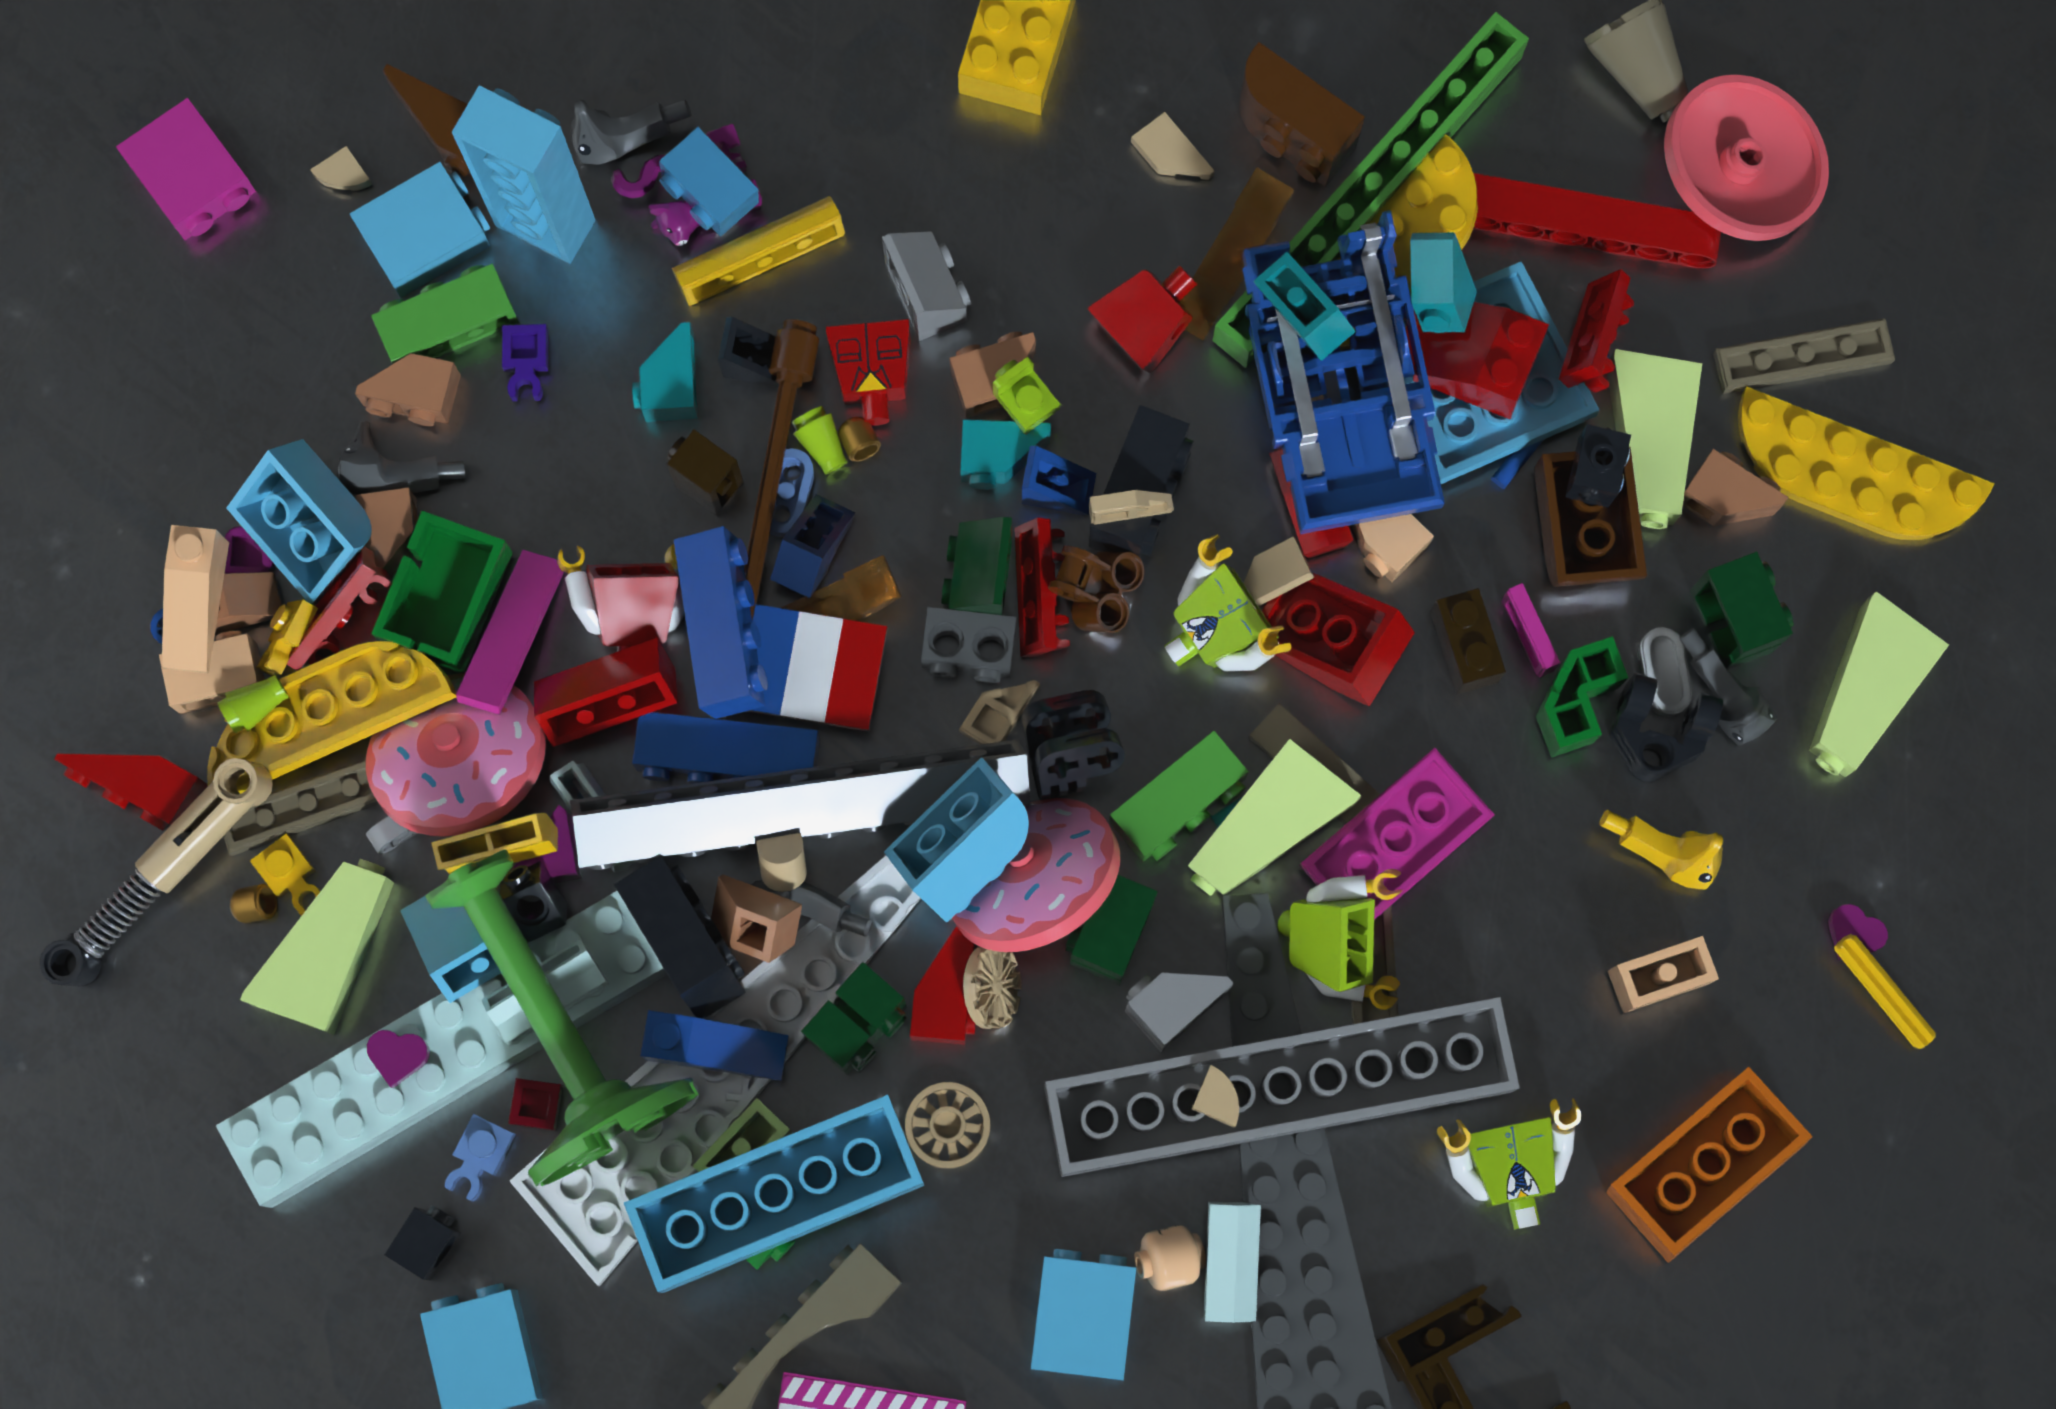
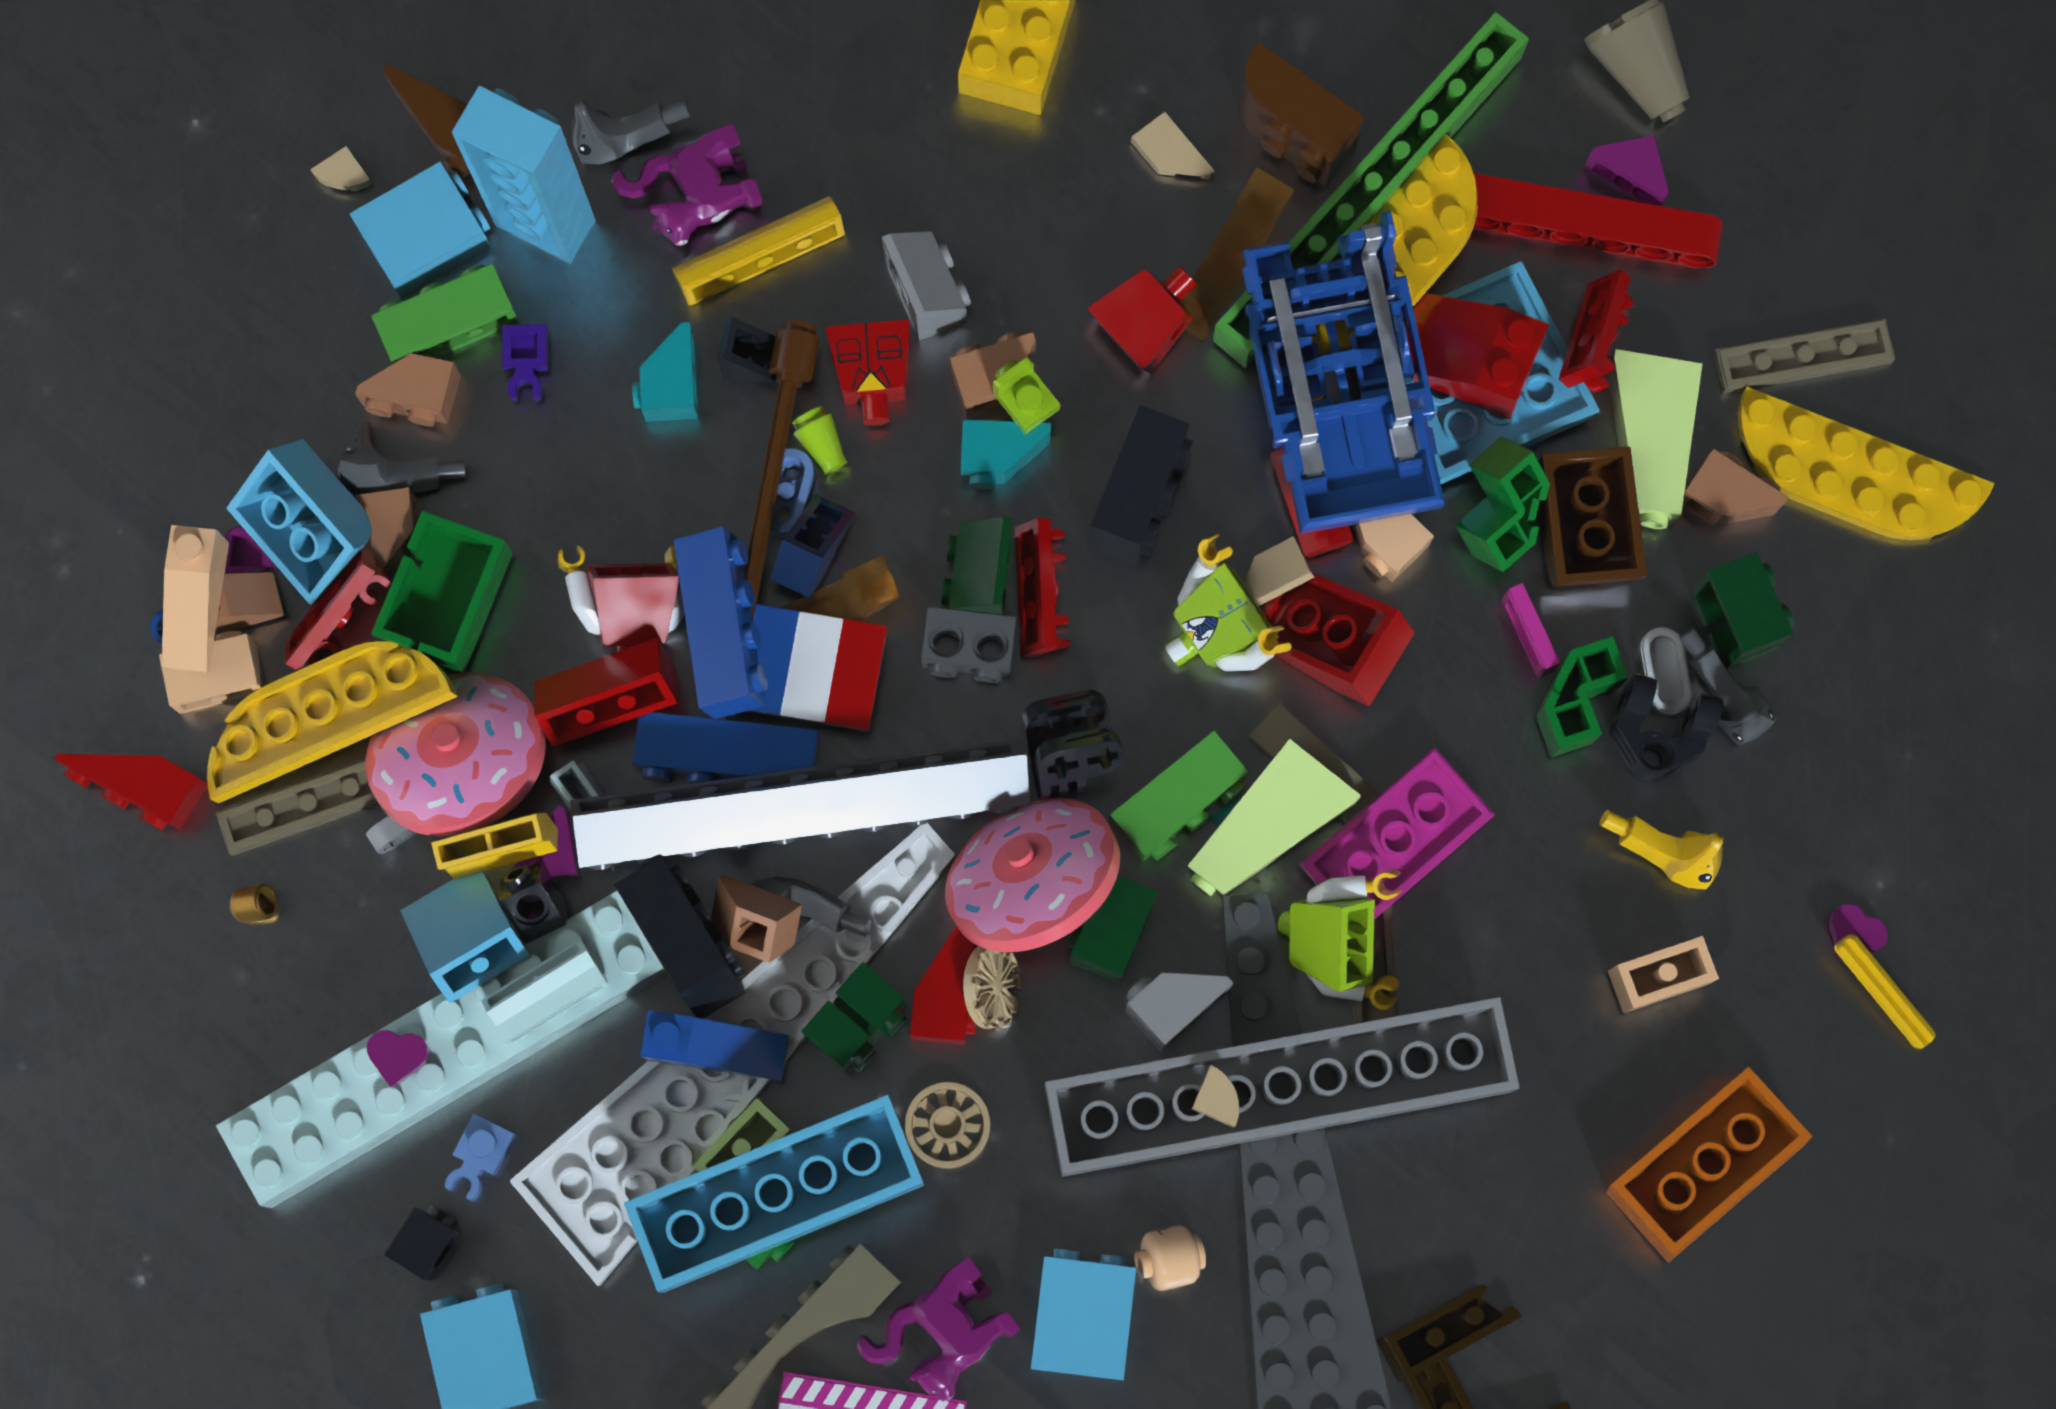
(159, 869): piece -> none
(186, 169): dark pink brick -> none
(251, 703): lime cone -> none
(286, 870): yellow plate -> none
(289, 628): yellow plate -> none
(324, 951): yellowish green slope -> none
(510, 632): dark pink tile -> none
(535, 1104): dark red plate -> none
(598, 1106): bright green piece -> none
(704, 471): dark brown brick -> none
(707, 183): dark azure brick -> none
(782, 862): tan brick -> none
(858, 439): pearl gold piece -> none
(946, 1320): none -> magenta animal
(961, 841): medium azure brick -> none
(998, 713): tan tile -> none
(1056, 483): blue slope -> none
(1093, 584): reddish brown piece -> none
(1128, 505): tan tile -> none
(1232, 1262): light aqua piece -> none
(1304, 306): teal slope -> none
(1440, 283): teal slope -> none
(1467, 641): dark brown brick -> none
(1504, 521): none -> green brick
(1514, 1161): torso -> none
(1598, 466): black head -> none
(1631, 169): none -> magenta slope
(1746, 157): coral dish -> none
(1875, 679): yellowish green slope -> none

